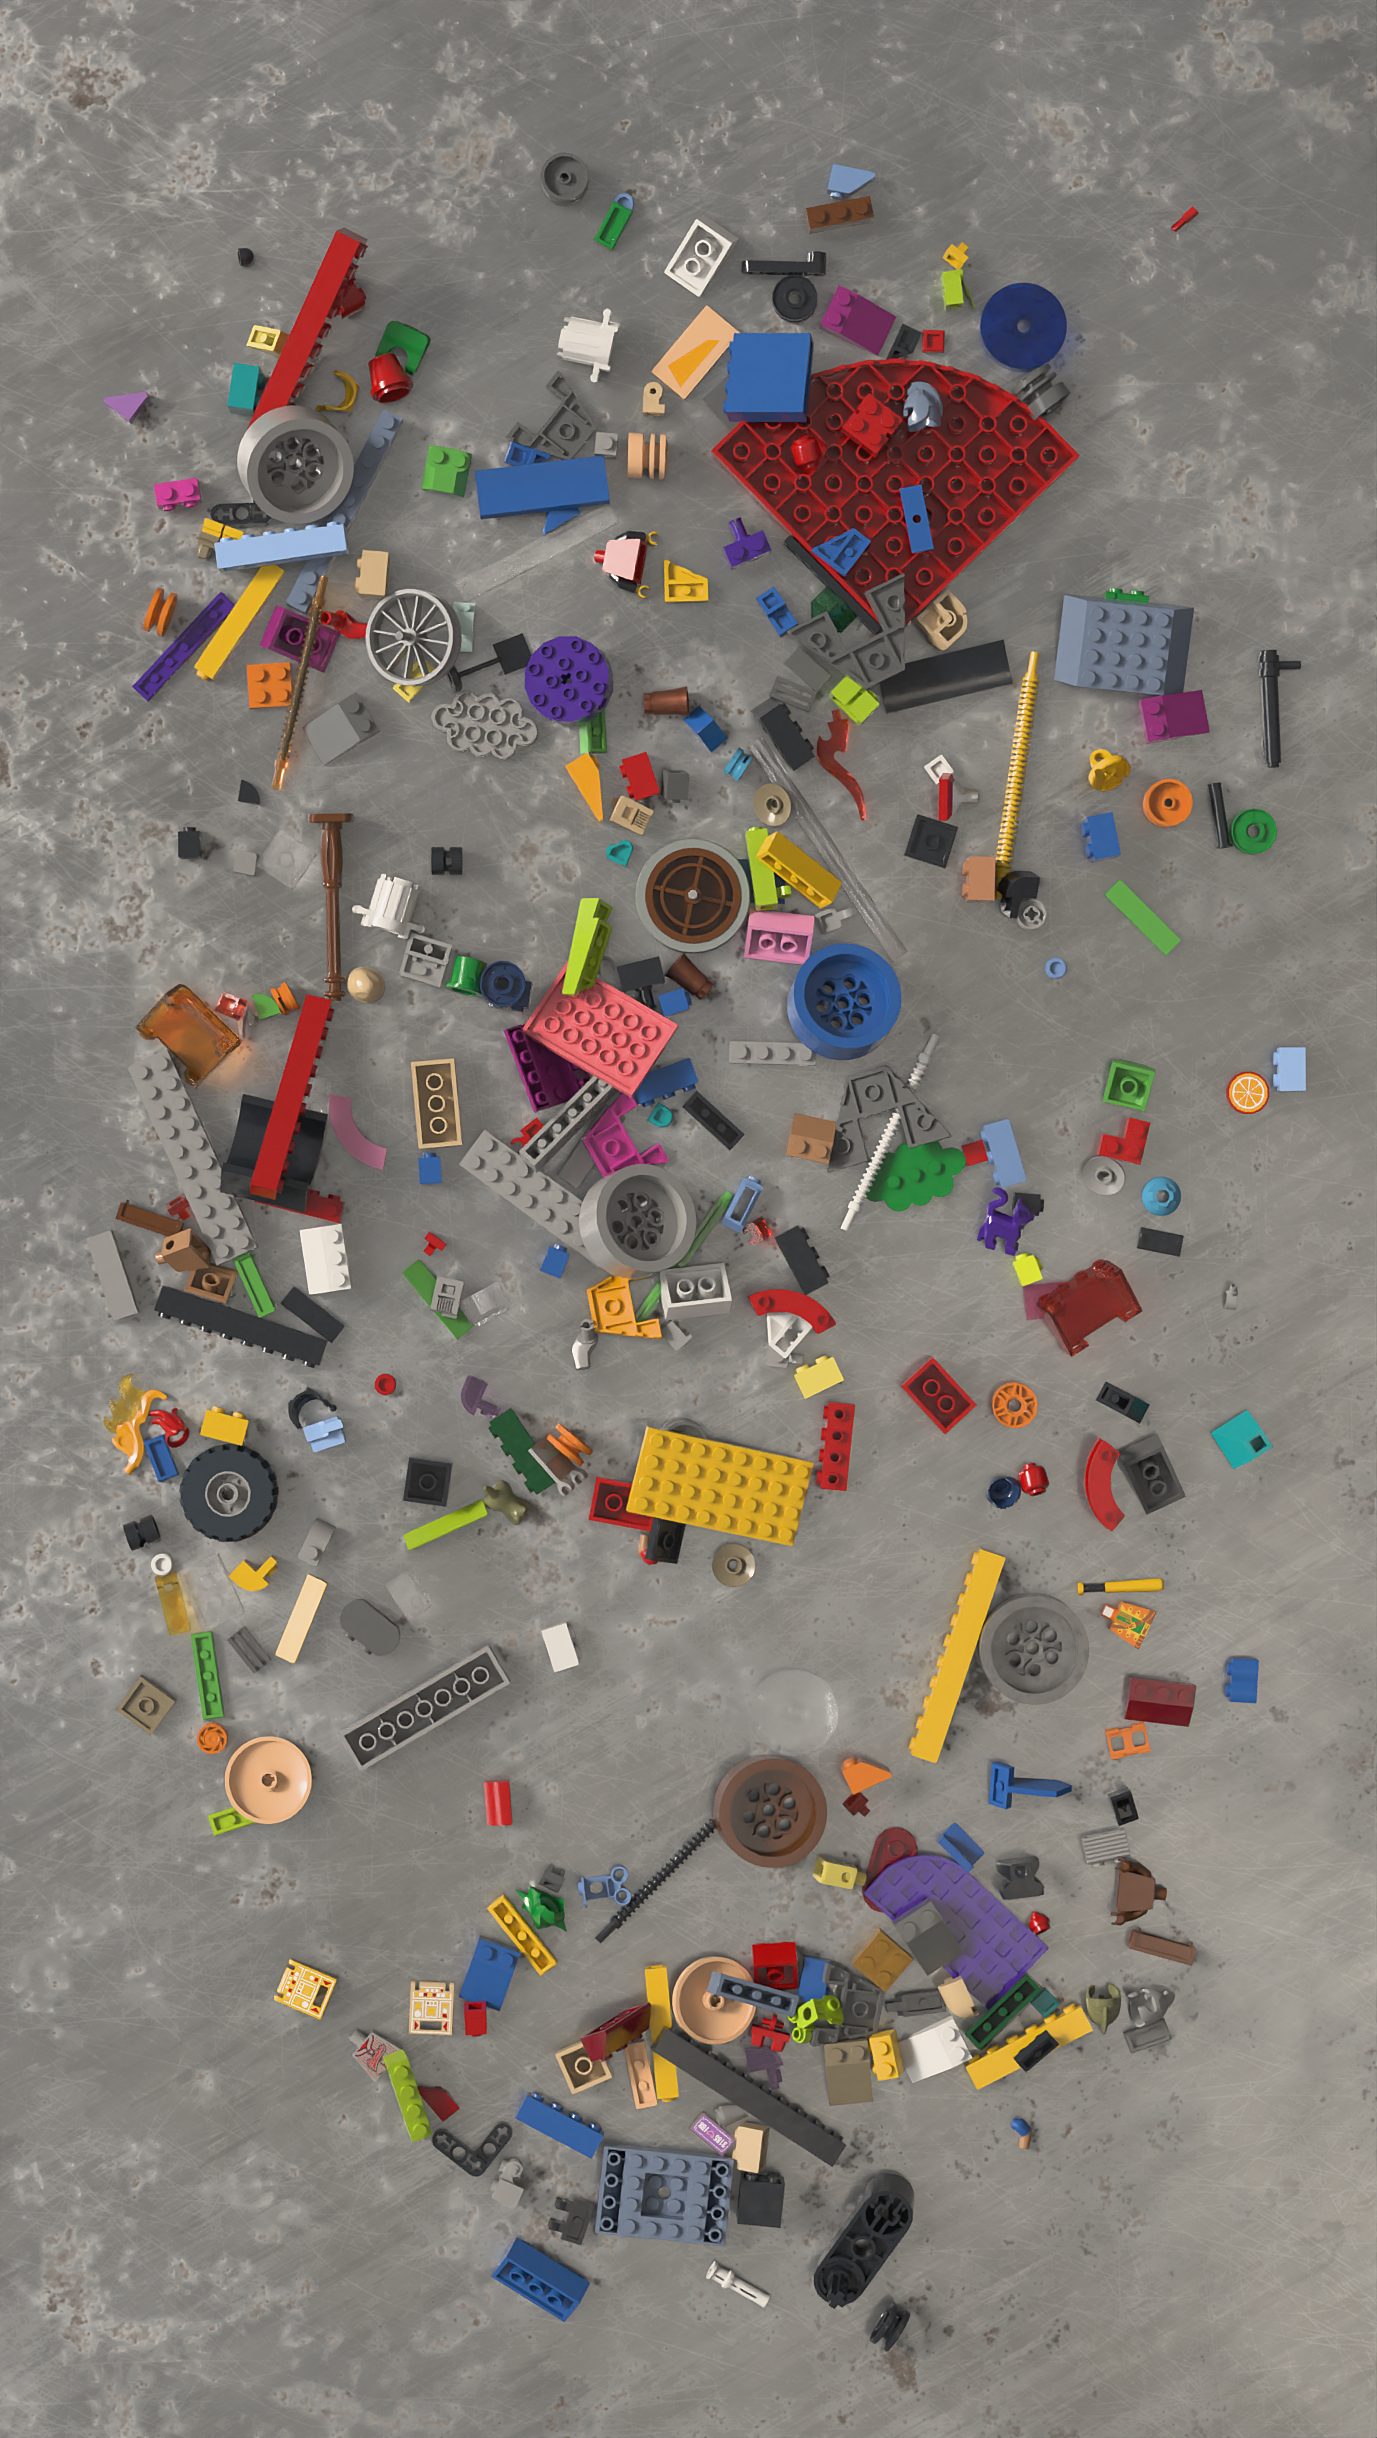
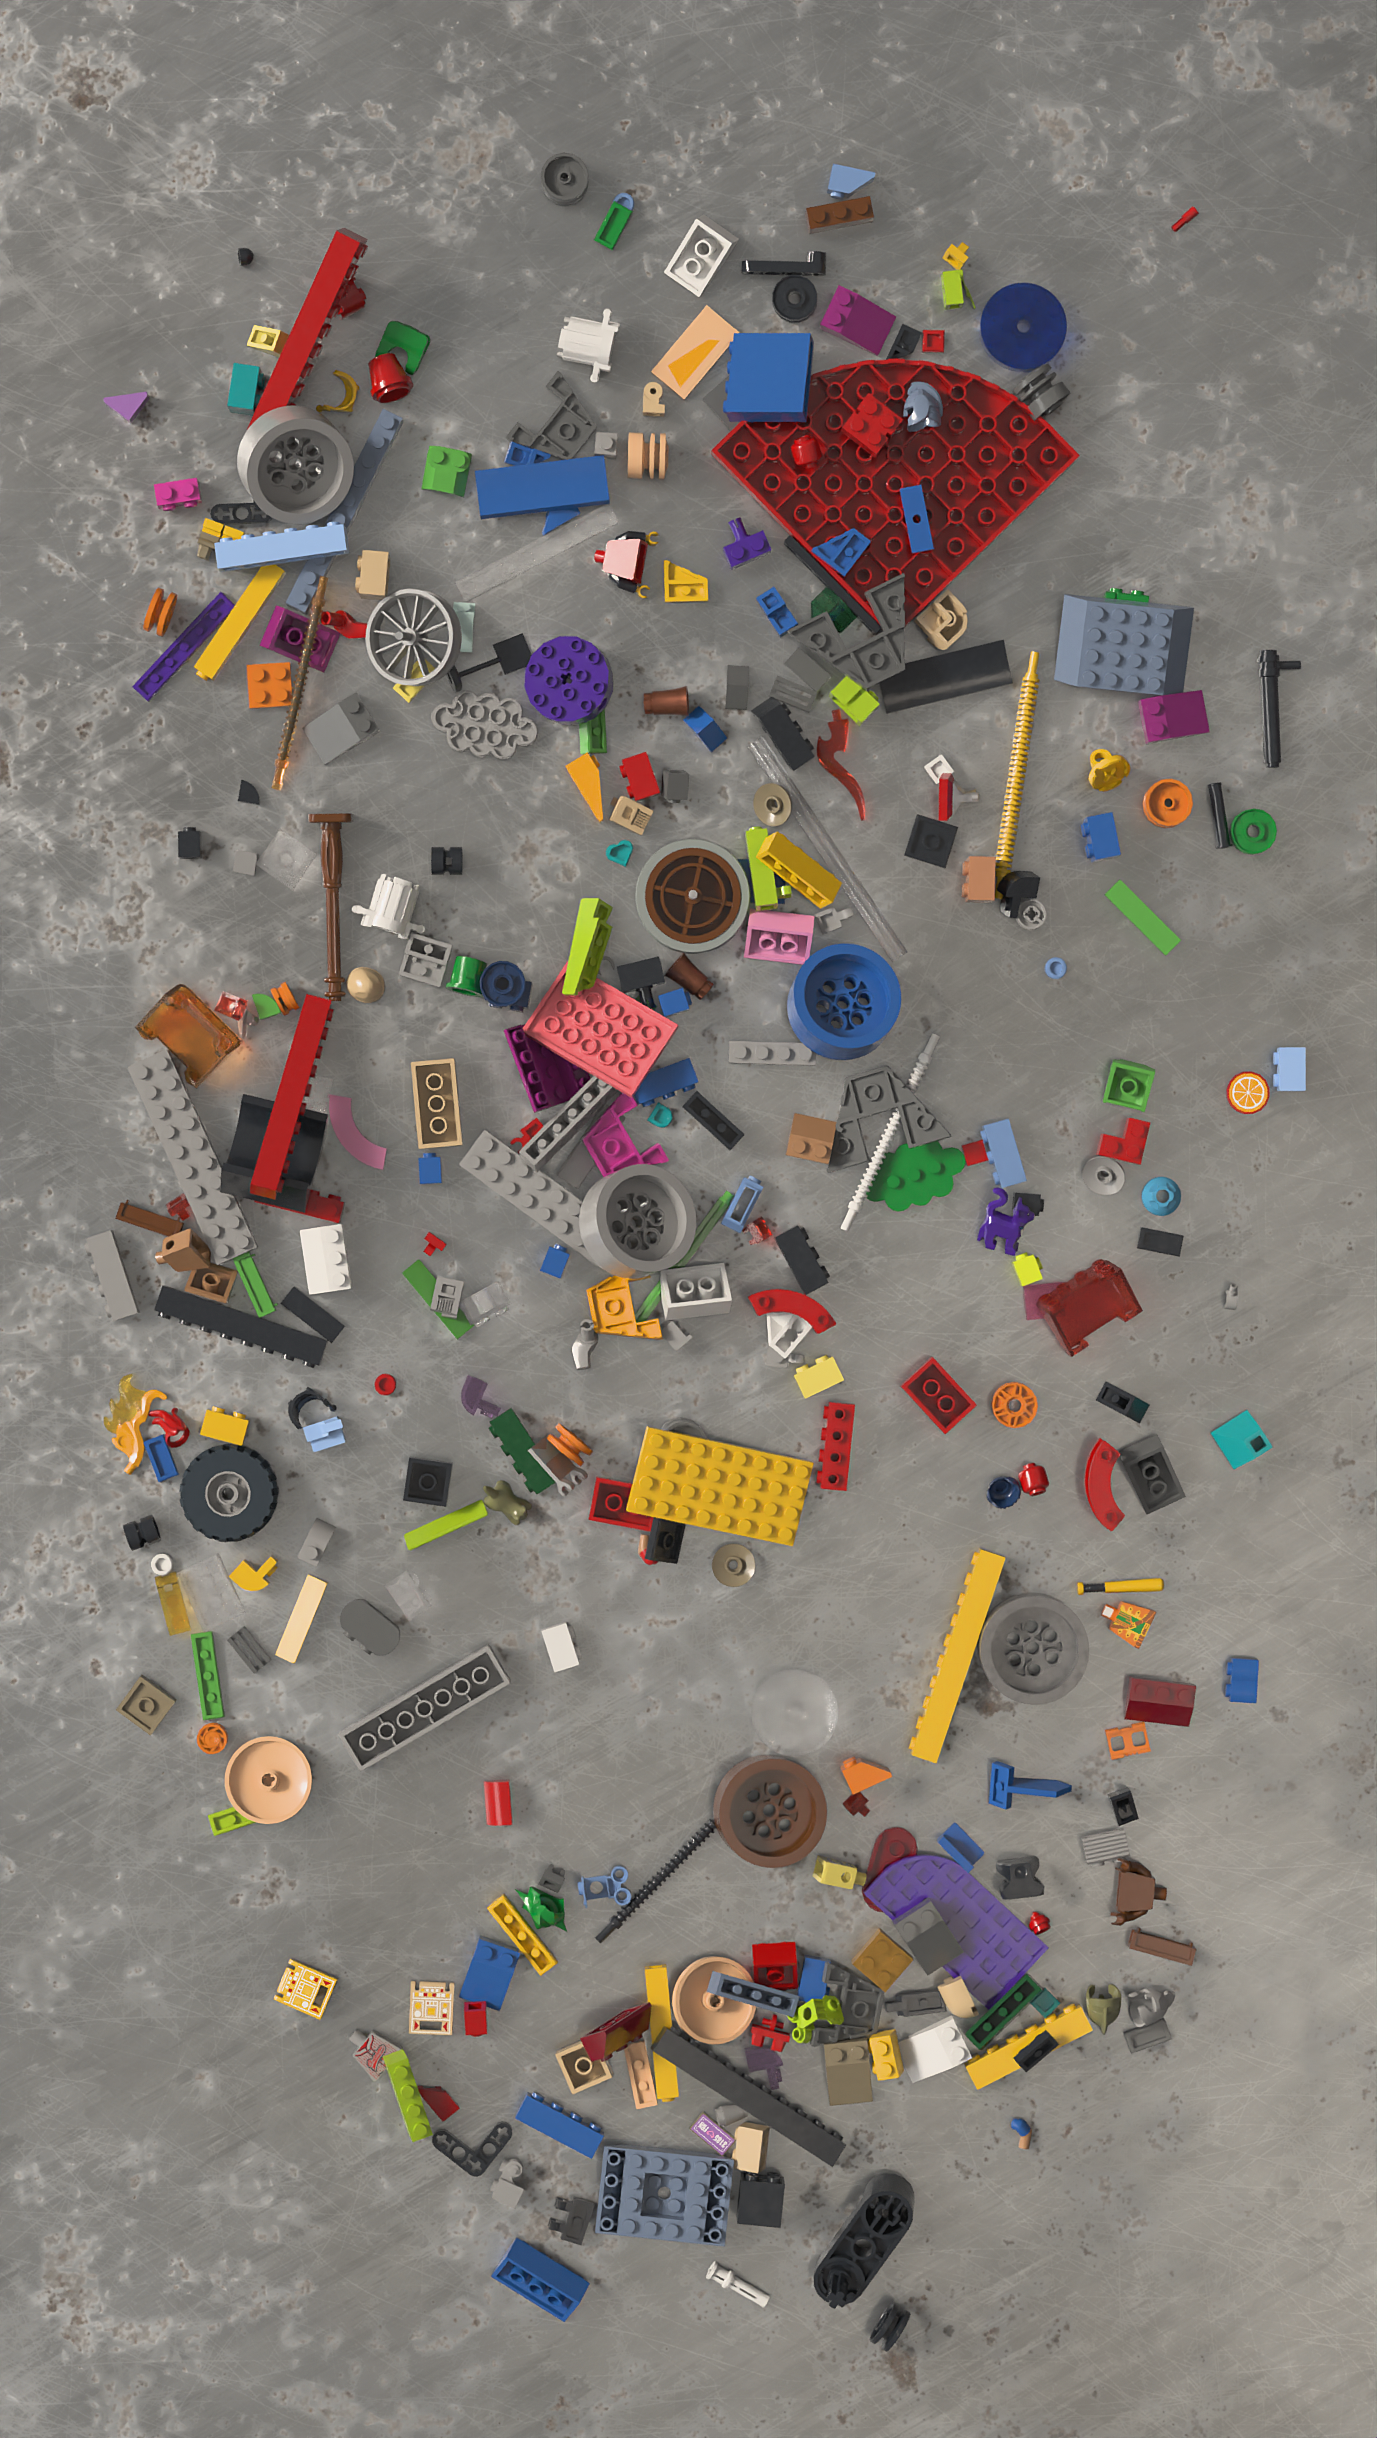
(737, 687): none -> dark grey slope
(738, 764): dark azure wheel -> none

